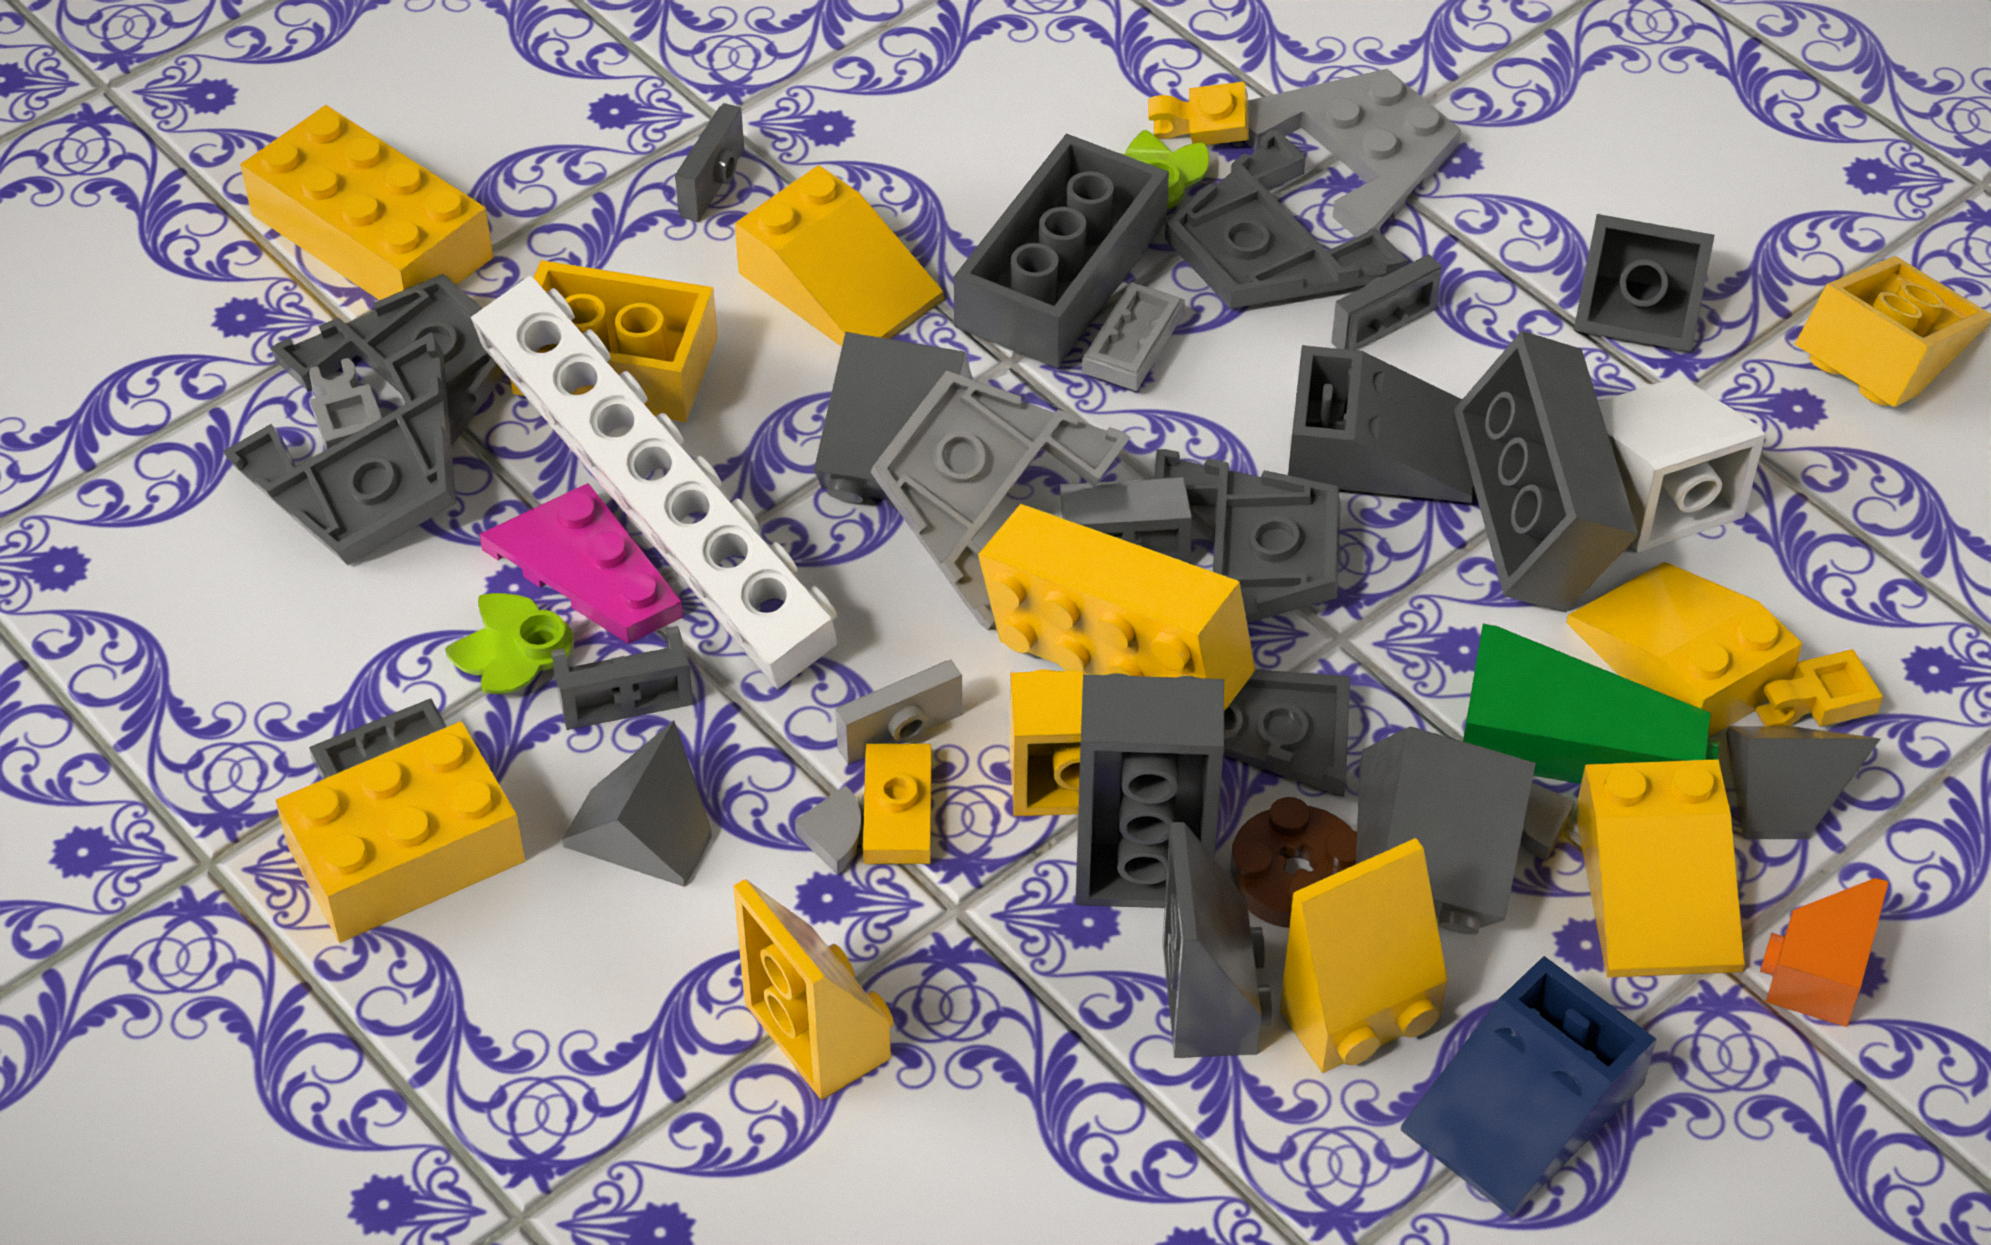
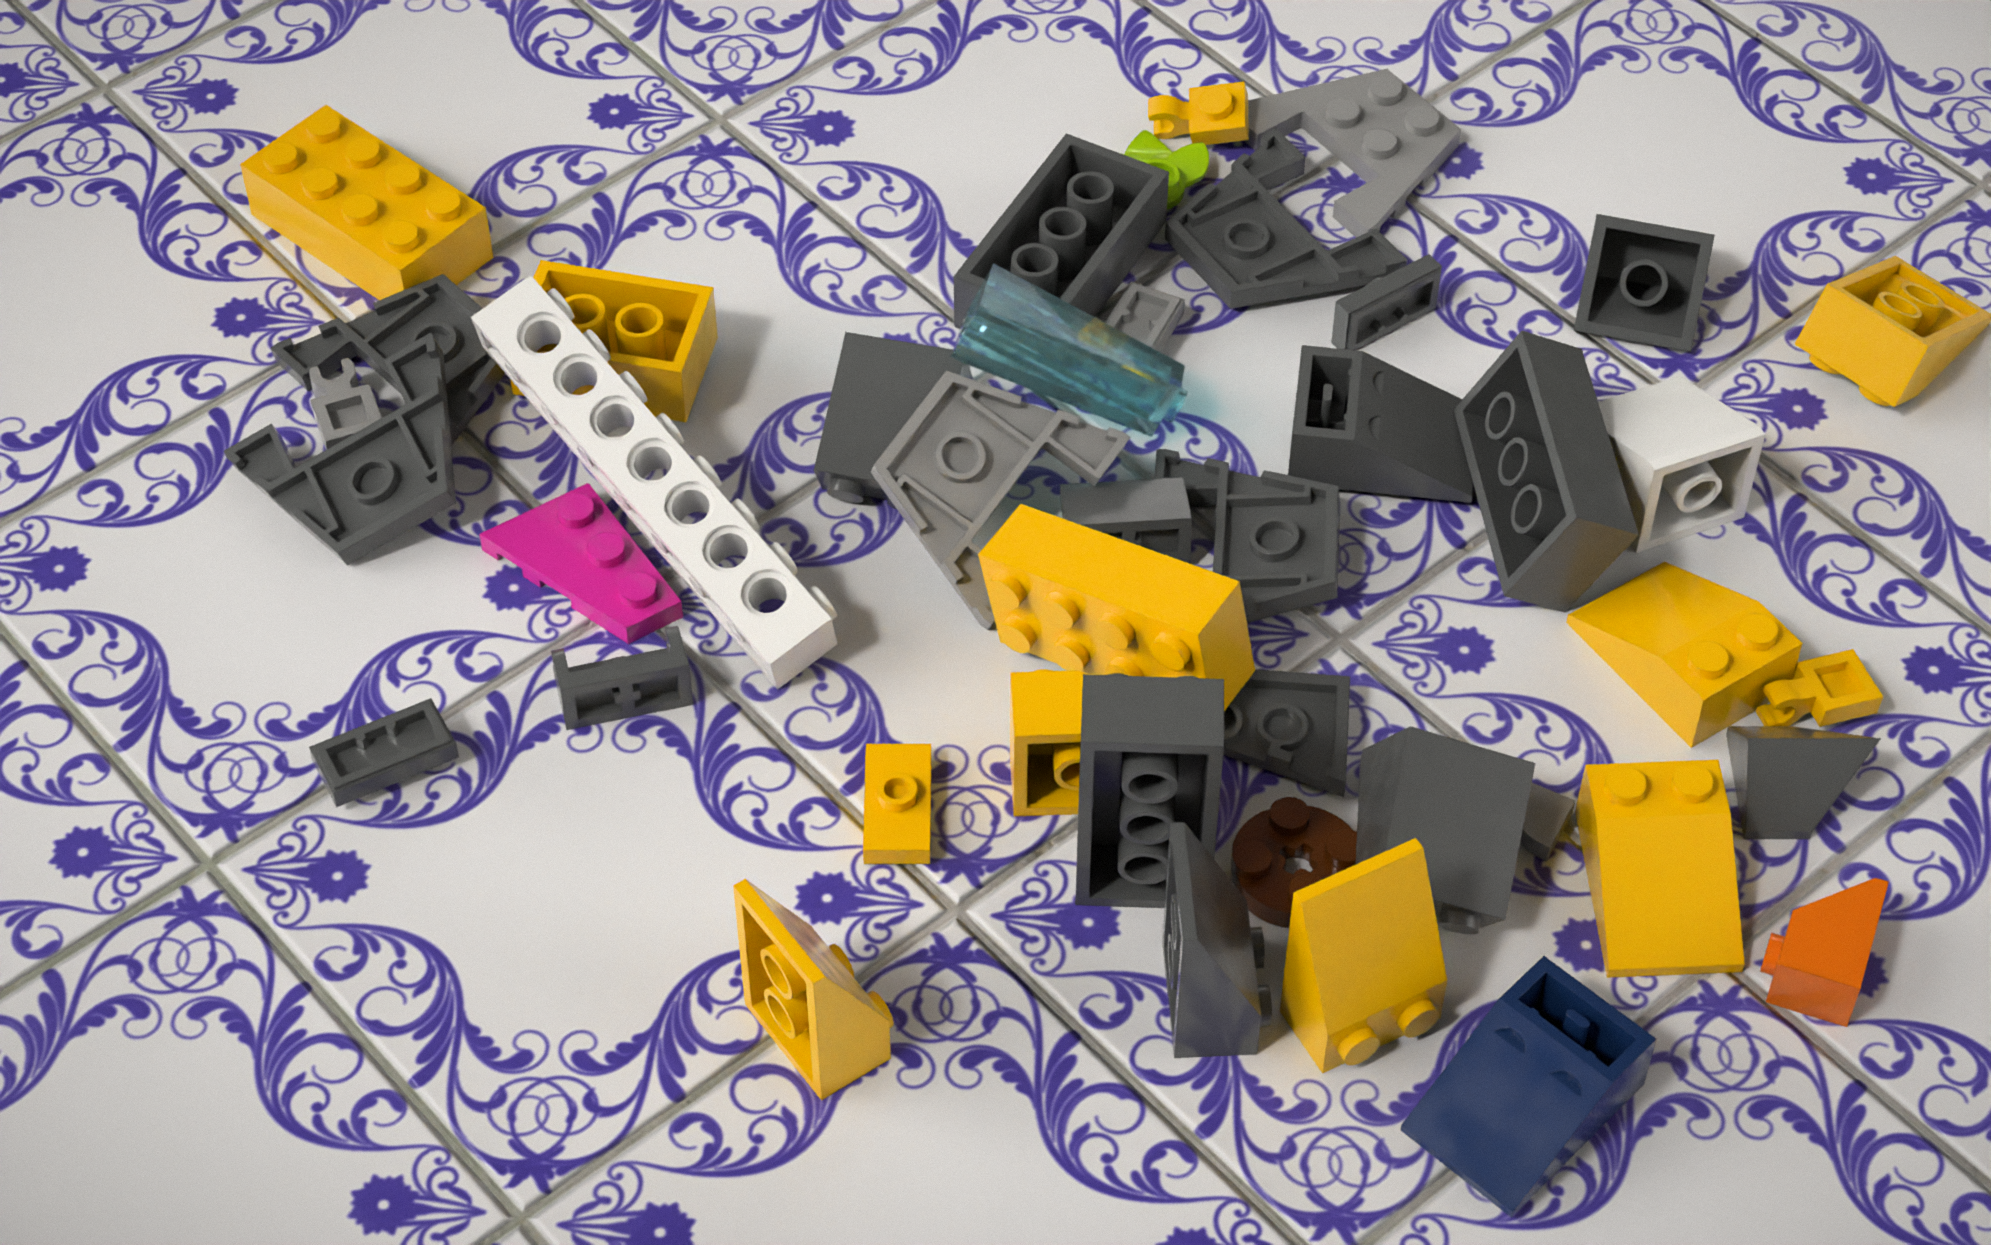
(400, 831): yellow brick -> none
(512, 644): lime plate -> none
(646, 813): dark grey slope -> none
(710, 162): dark grey plate -> none
(832, 829): light grey tile -> none
(833, 260): yellow slope -> none
(899, 710): light grey plate -> none
(1067, 354): none -> clear light blue slope
(1573, 713): green slope -> none

